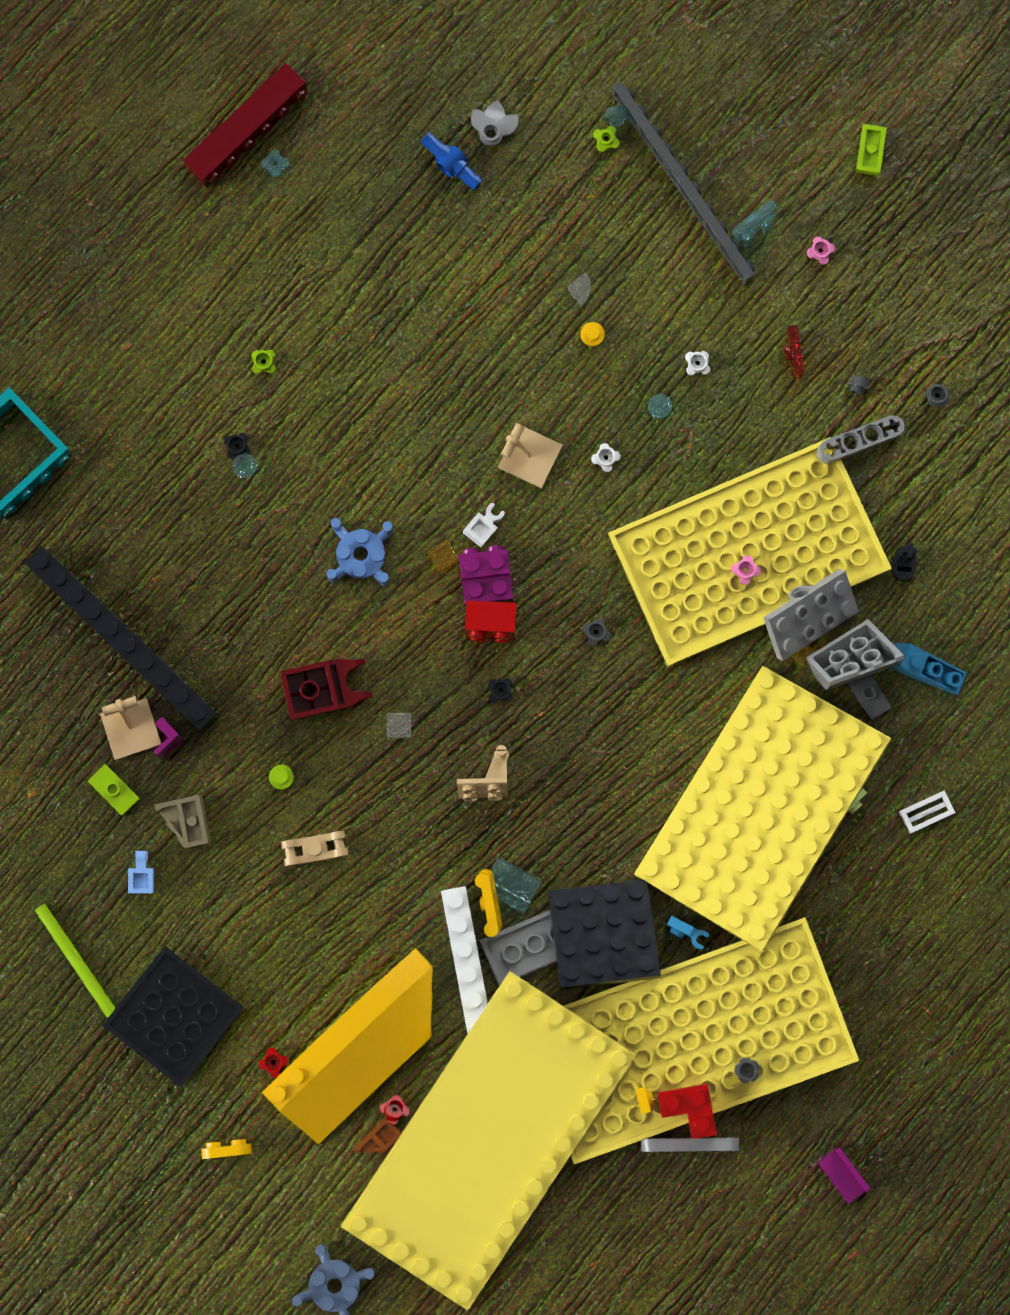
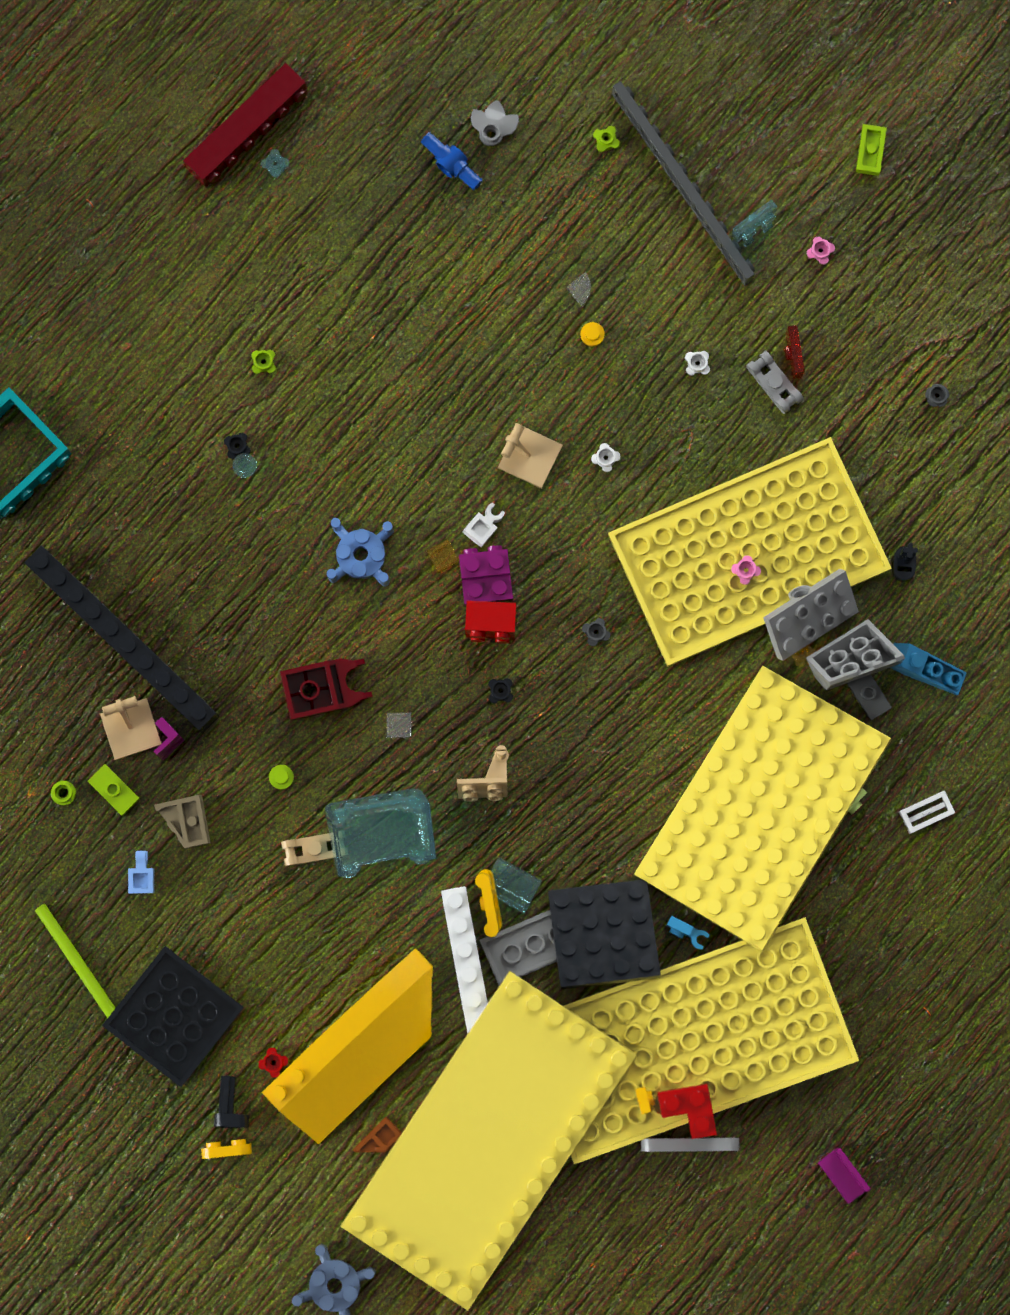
(55, 793): none -> lime plate
(225, 1116): none -> black piece
(380, 830): none -> clear light blue windscreen
(394, 1102): red plate -> none
(615, 115): clear light blue plate -> none
(659, 406): clear light blue plate -> none
(752, 1075): dark grey plate -> none
(774, 382): none -> light grey plate
(858, 385): dark grey plate -> none
(860, 439): light grey beam -> none

